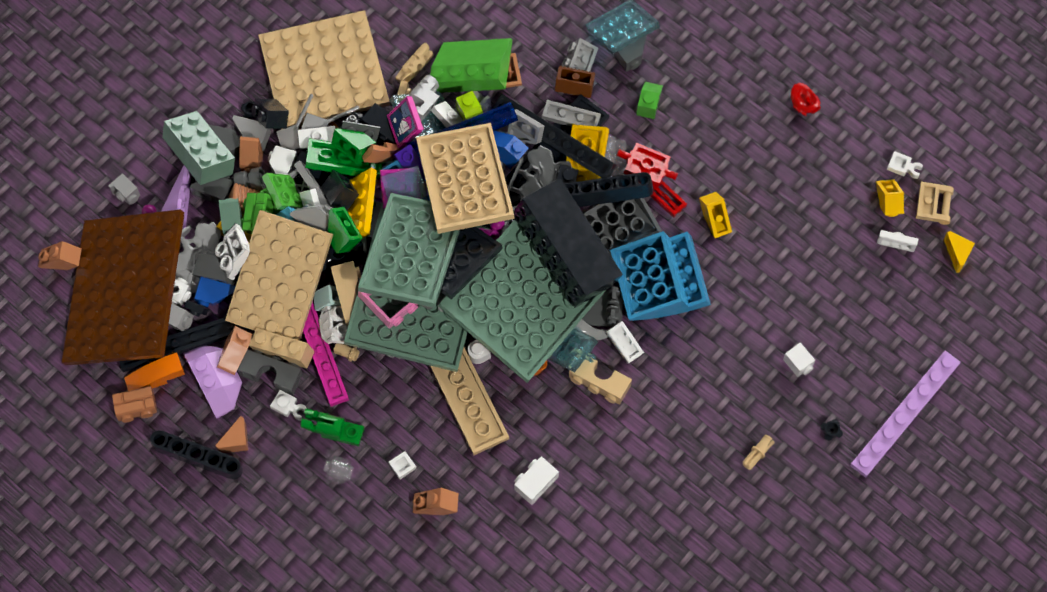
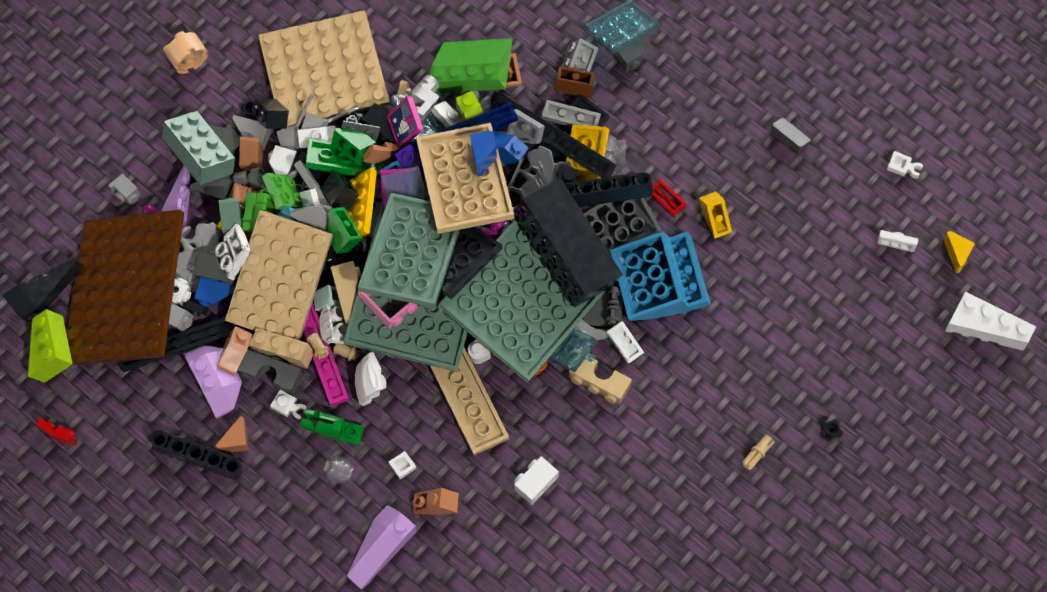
(37, 296): none -> black wedge
(48, 346): none -> lime wedge
(59, 434): none -> red slope
(60, 256): nougat slope -> none
(134, 404): nougat brick -> none
(155, 373): orange slope -> none
(186, 52): none -> light nougat brick
(320, 349): none -> tan pin
(368, 379): none -> white slope
(384, 539): none -> lavender wedge
(415, 63): tan hinge -> none
(484, 150): none -> blue slope
(649, 100): bright green slope -> none
(649, 161): plate -> none
(790, 134): none -> slope
(799, 360): white brick -> none
(804, 99): red hat -> none
(890, 197): yellow slope -> none
(905, 414): lavender plate -> none
(928, 202): tan plate -> none
(989, 323): none -> white wedge

